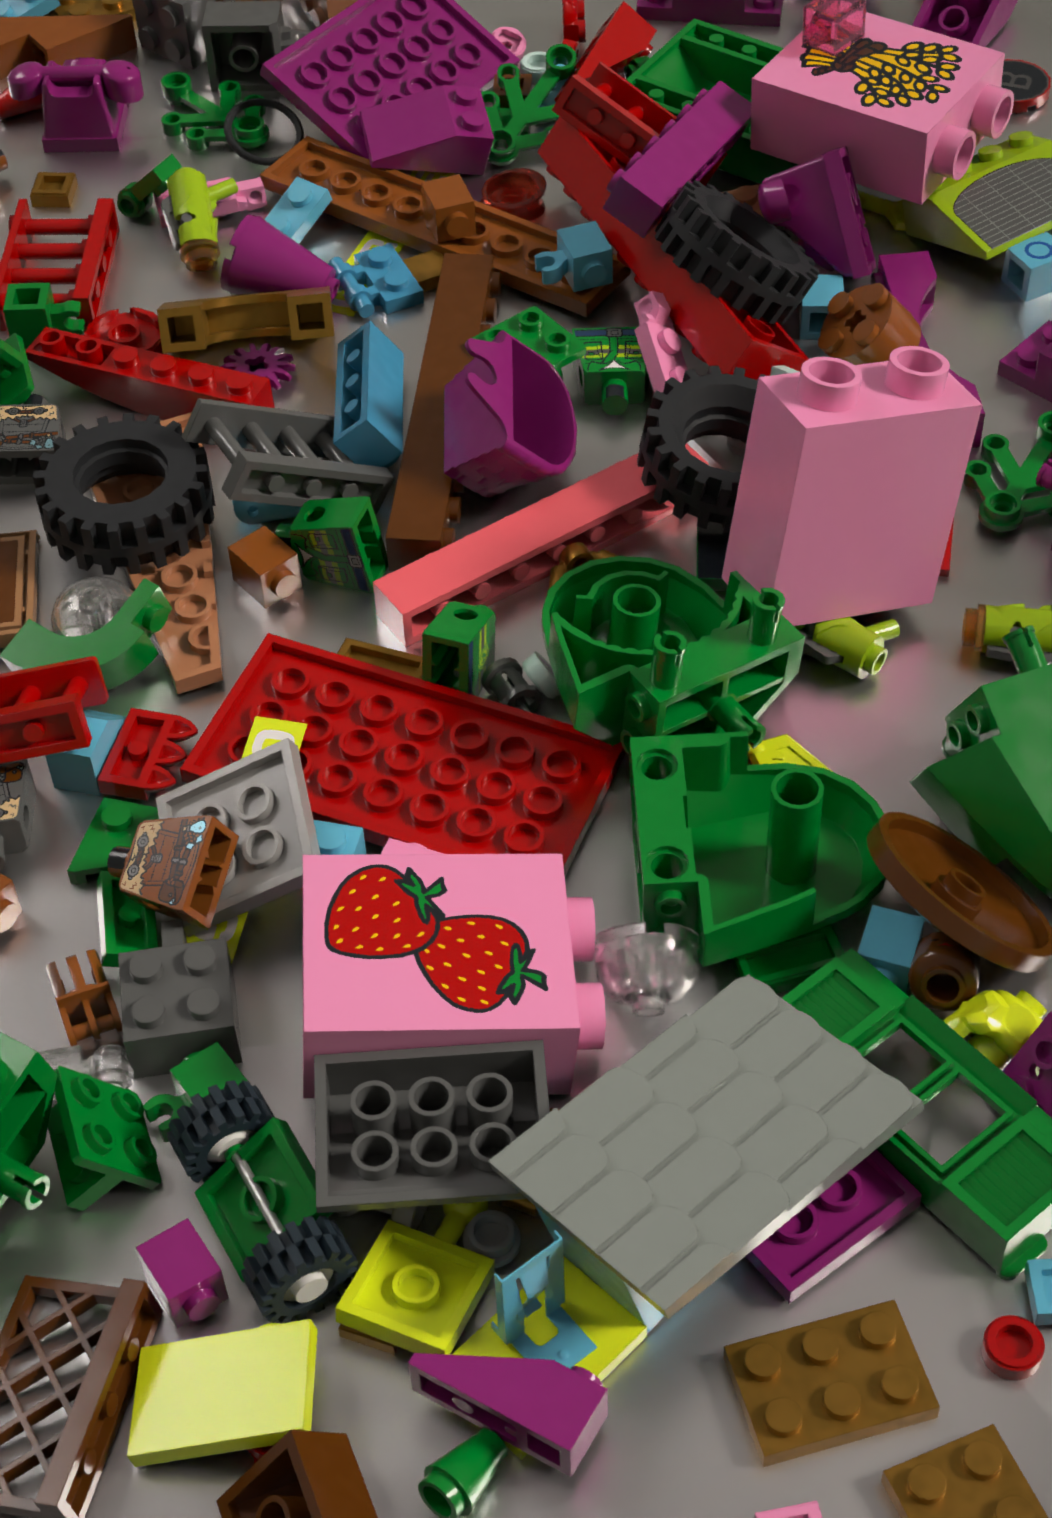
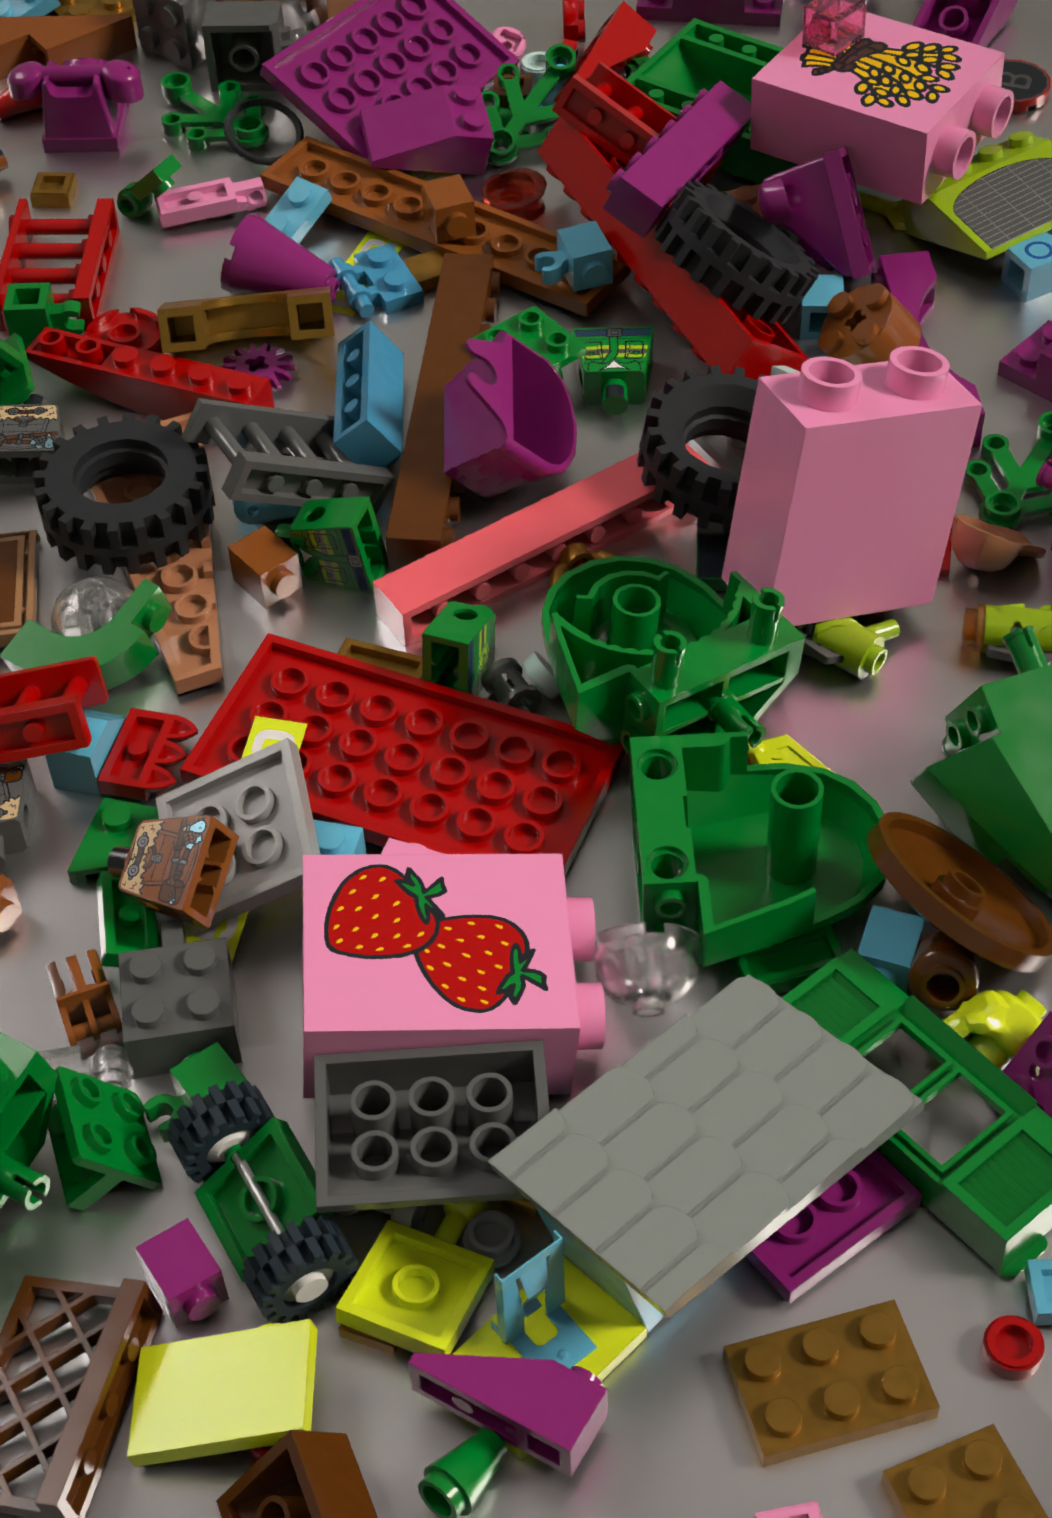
(191, 219): lime piece -> none
(659, 341): bright pink hinge -> none
(988, 545): none -> nougat cap

